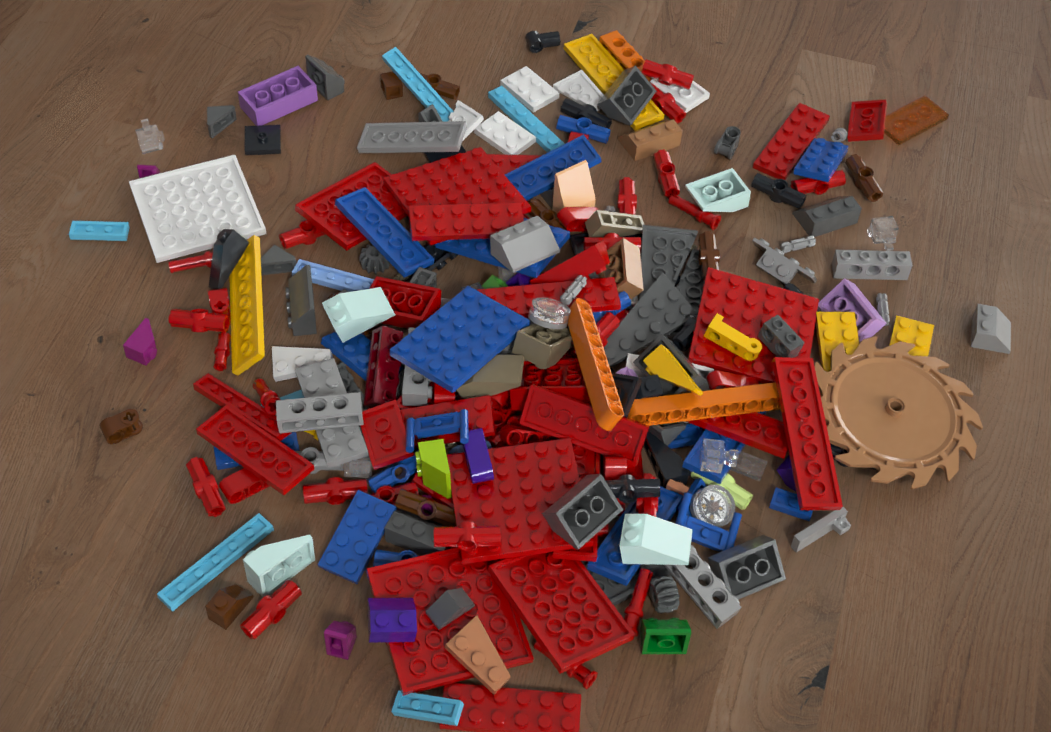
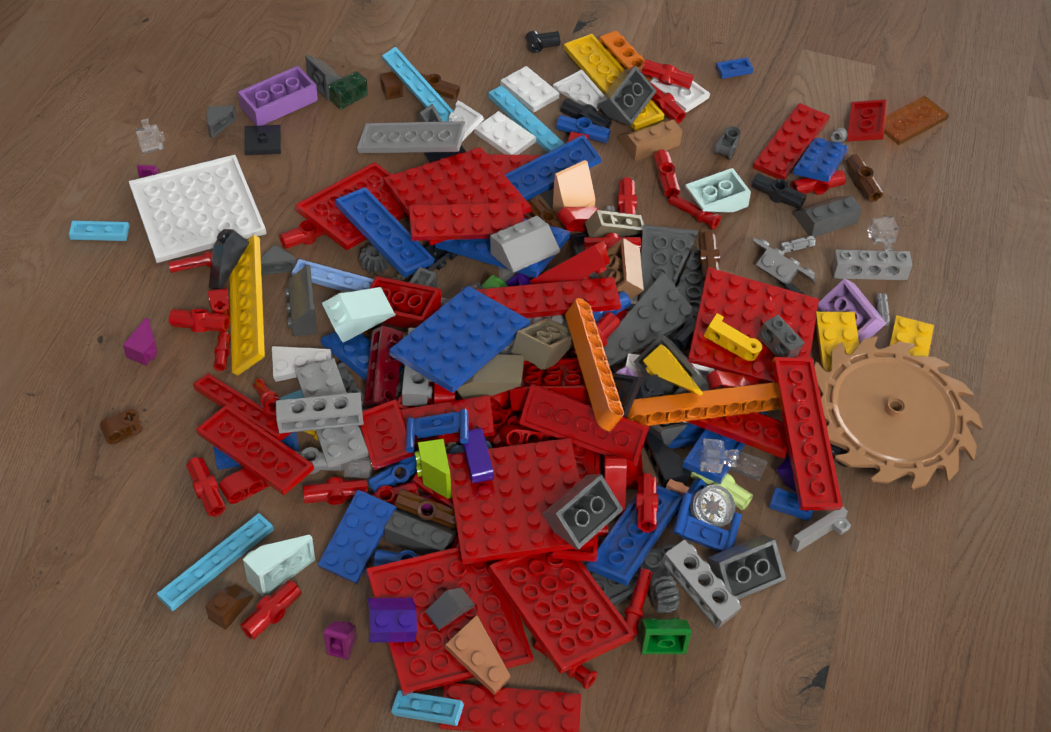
(348, 90): none -> clear green brick
(467, 536): red piece -> none
(549, 313): clear piece -> none
(573, 290): light grey axle -> none
(629, 488): black piece -> none
(654, 541): light aqua slope -> none
(734, 68): none -> blue plate
(990, 329): light grey slope -> none

